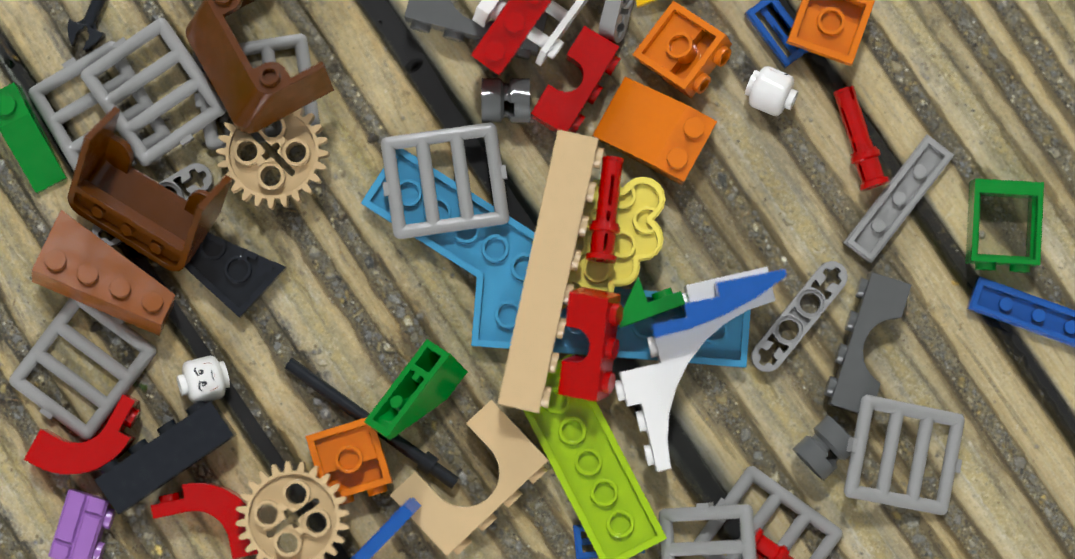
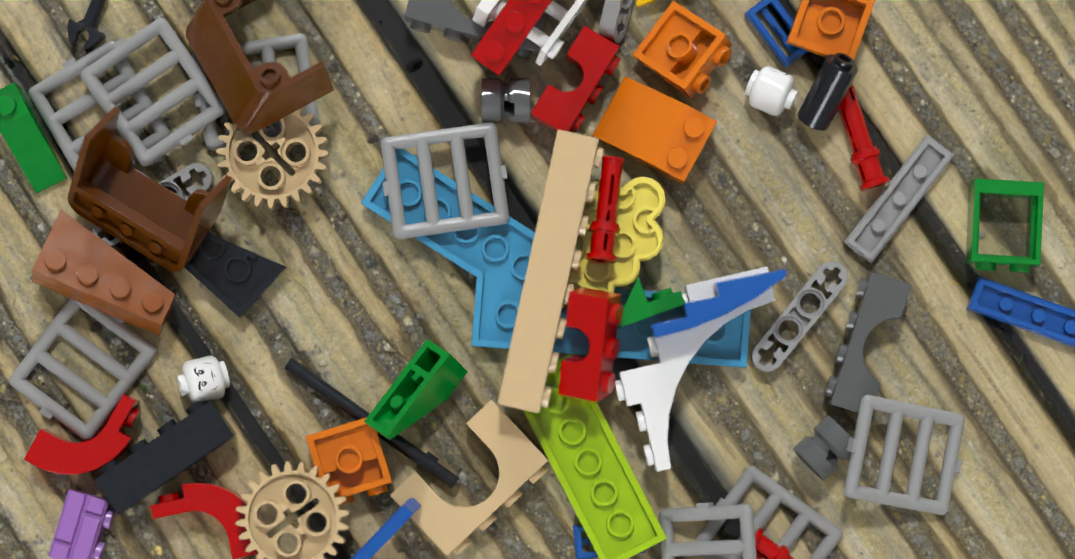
(827, 91): none -> black brick

